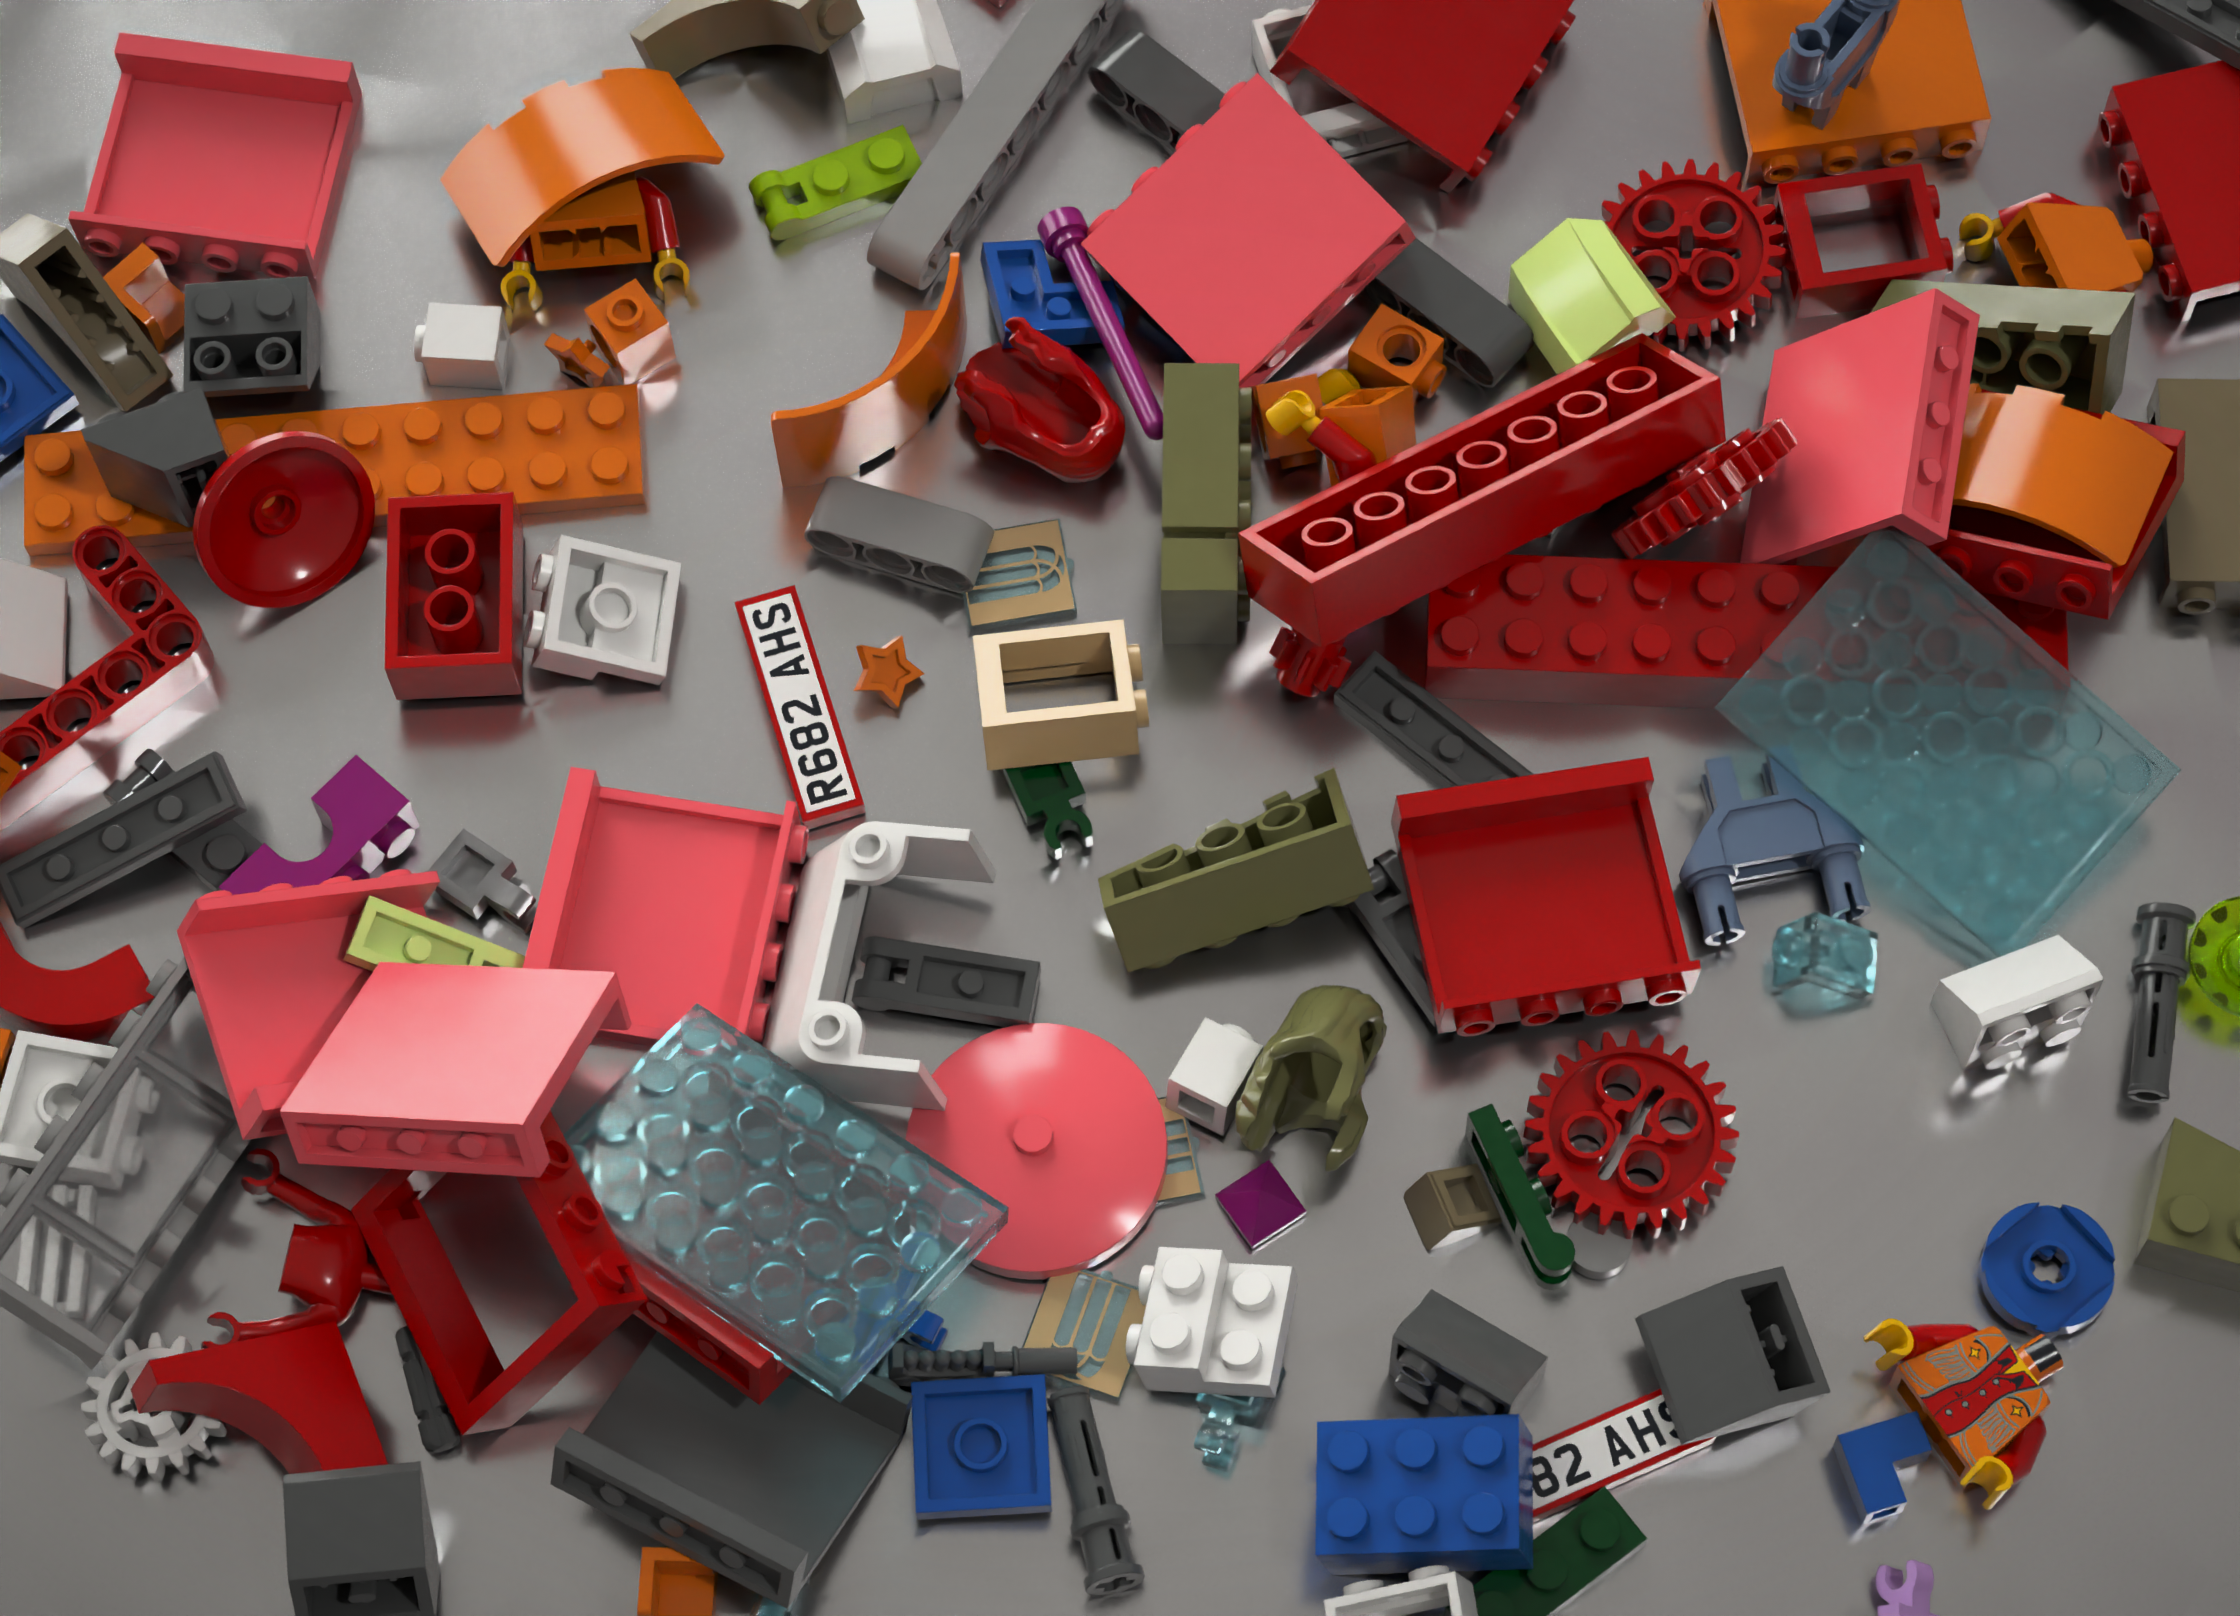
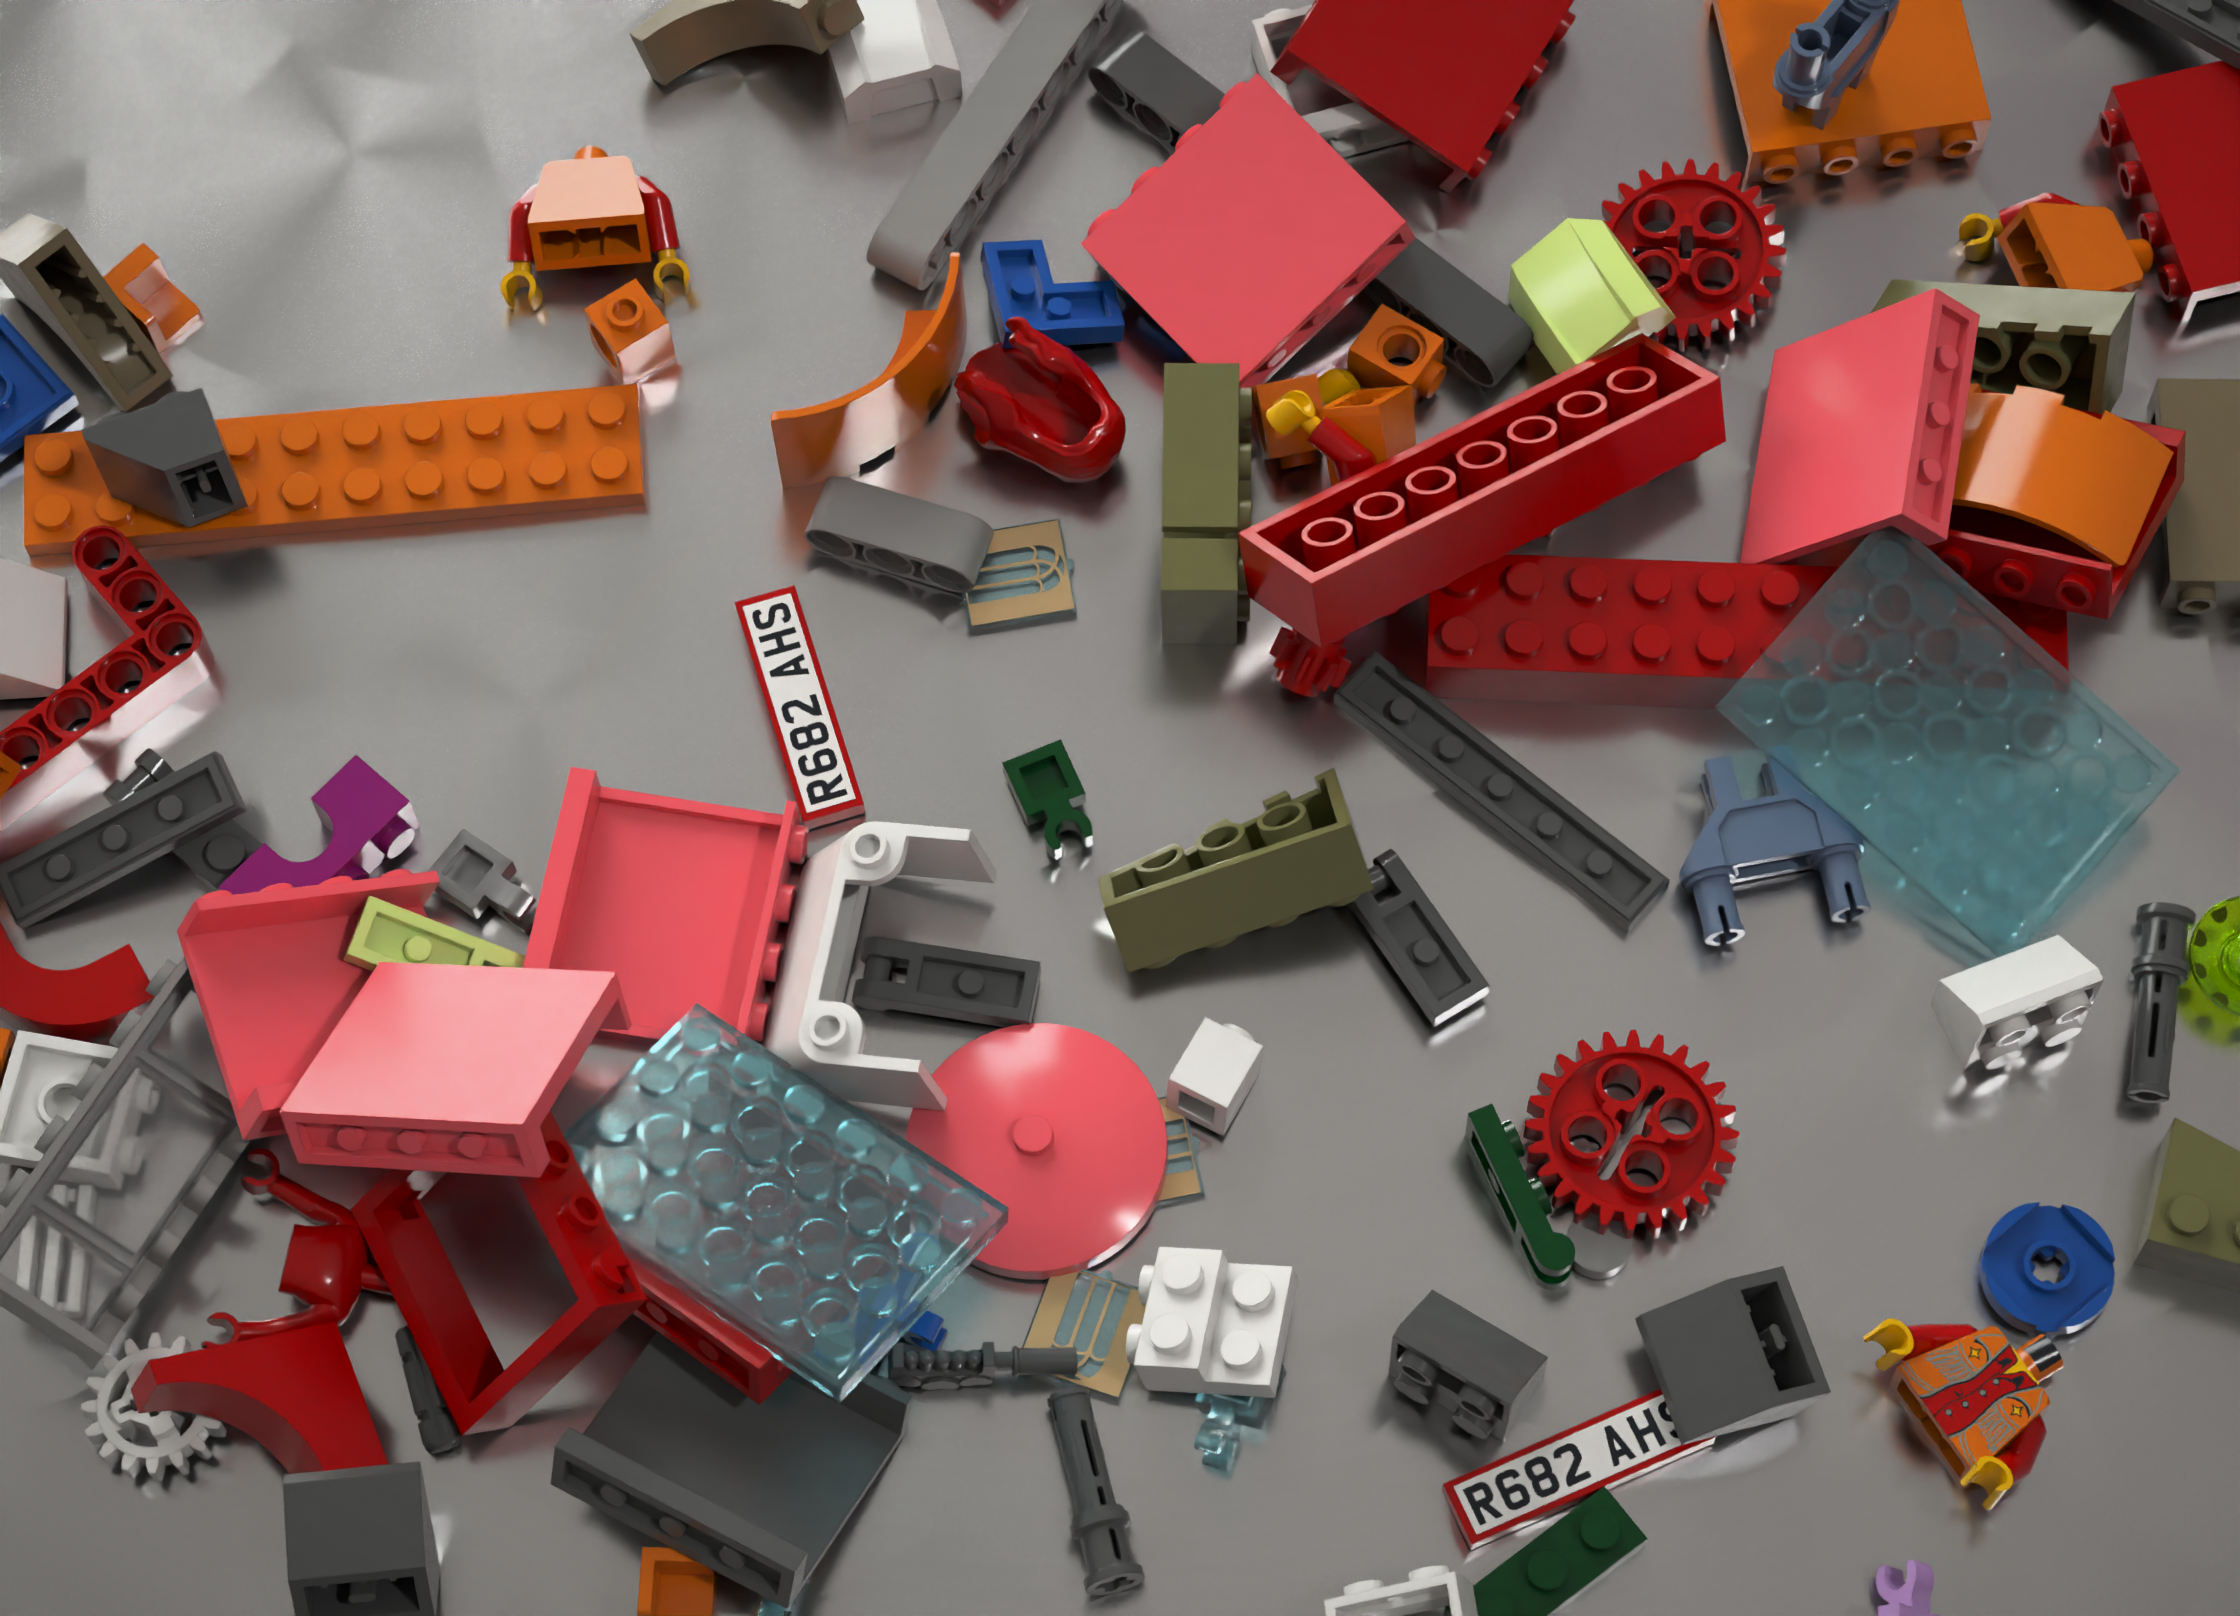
(220, 156): coral panel -> none
(251, 336): dark grey slope -> none
(298, 542): red dish -> none
(454, 596): red brick -> none
(463, 345): white brick -> none
(568, 144): orange panel -> none
(578, 359): orange piece -> none
(602, 611): white plate -> none
(836, 183): lime plate -> none
(886, 670): orange piece -> none
(981, 1447): blue plate -> none
(1061, 236): magenta piece -> none
(1066, 731): tan window -> none
(1260, 1204): magenta slope -> none
(1315, 1071): olive hair -> none
(1424, 1494): blue brick -> none
(1451, 1205): dark tan slope -> none
(1541, 897): red panel -> none
(1704, 488): red gear -> none
(1826, 955): clear light blue bracket -> none
(1857, 288): red window -> none
(1871, 1460): blue piece -> none

